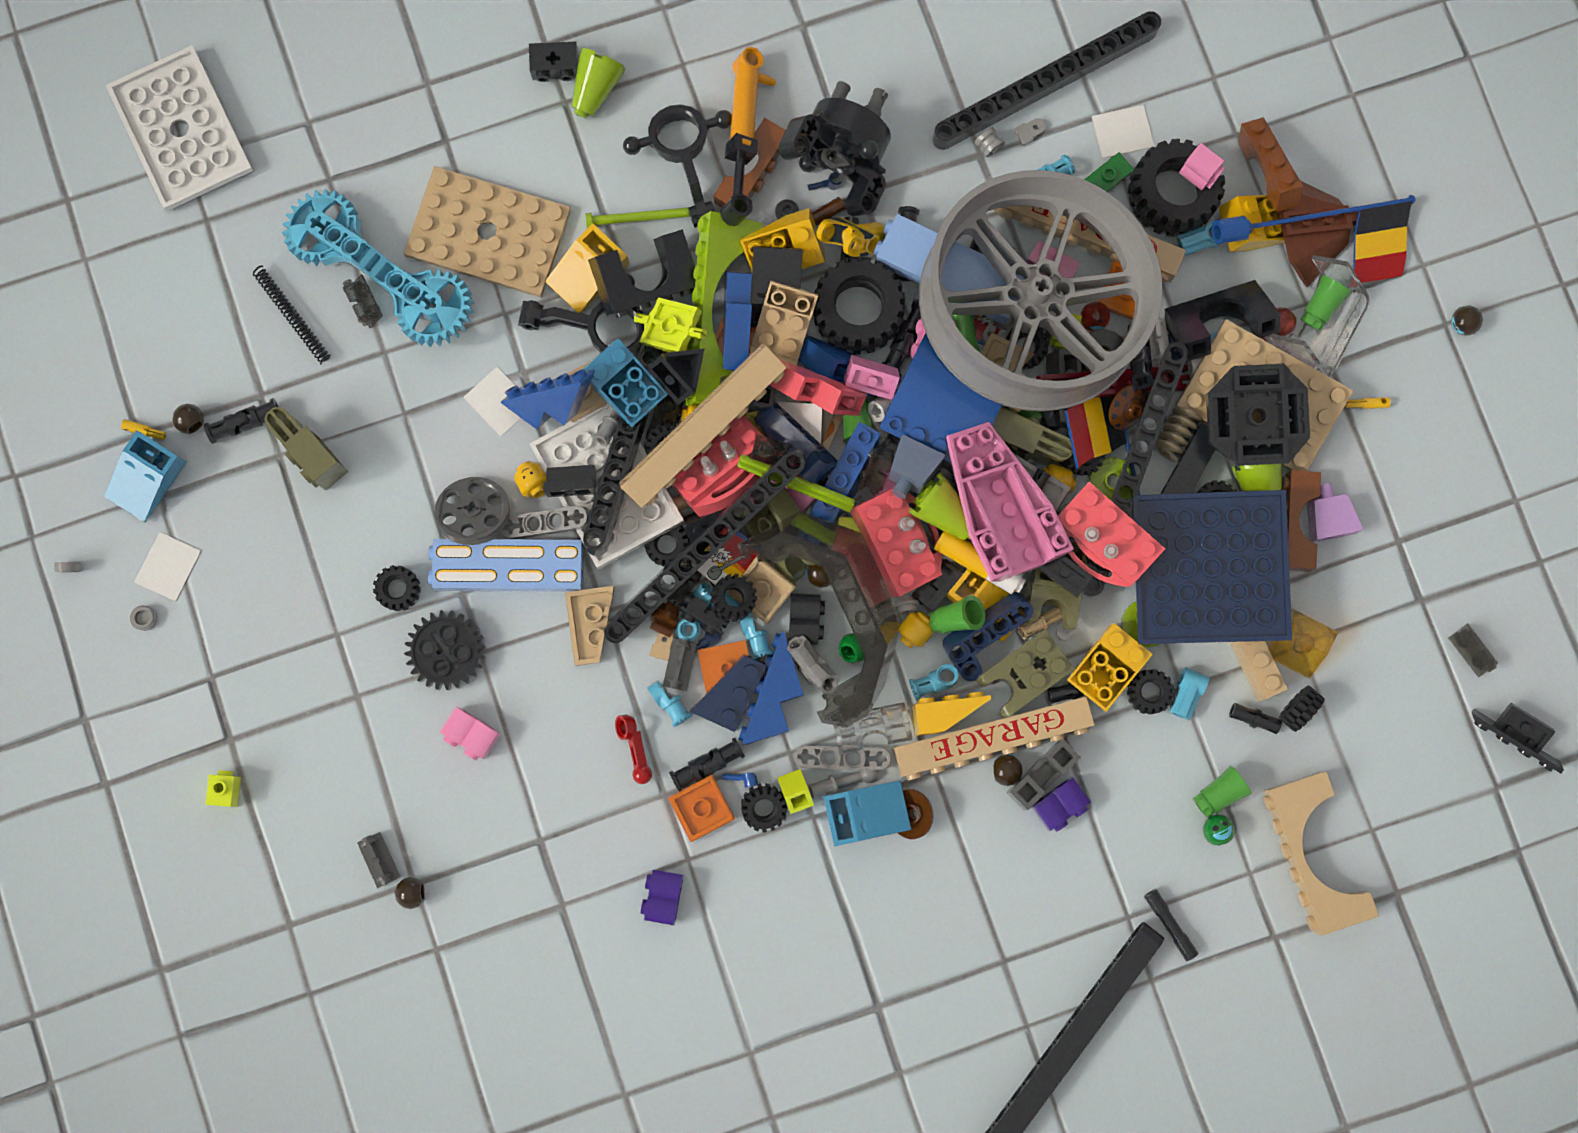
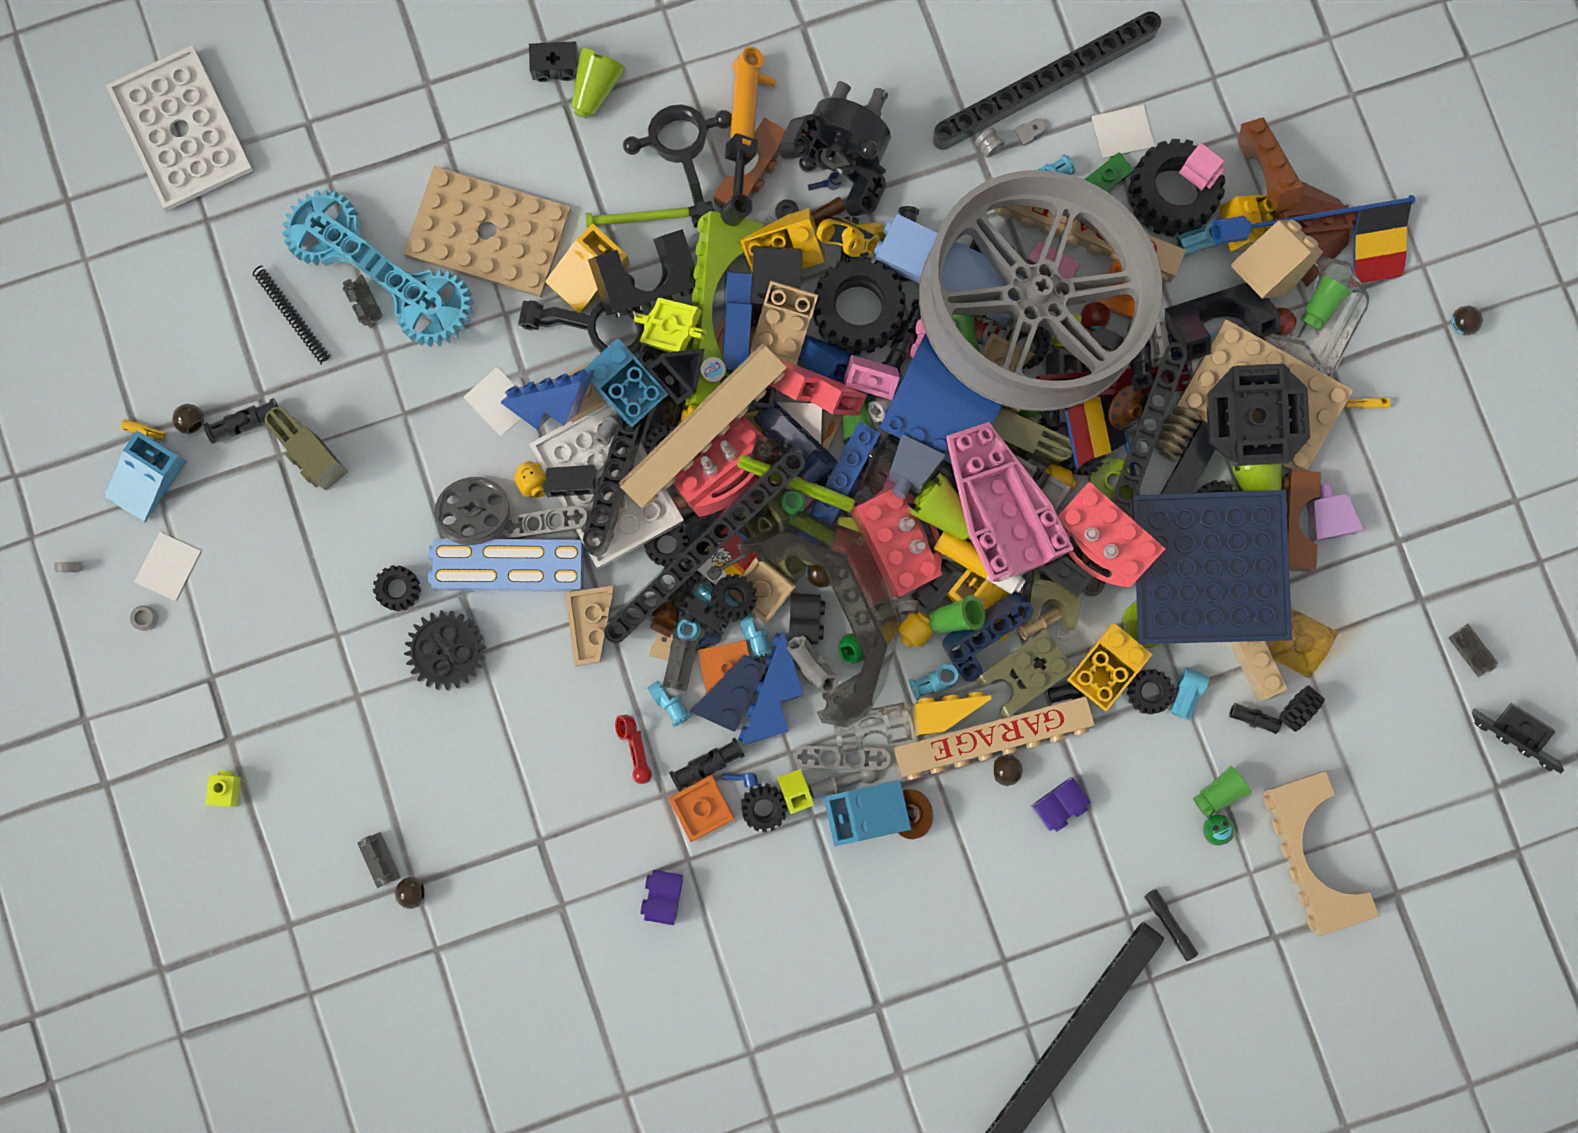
(469, 733): bright pink brick -> none
(713, 369): none -> light grey tile
(793, 501): none -> green plate
(1043, 774): dark grey arch -> none
(1278, 259): none -> tan slope

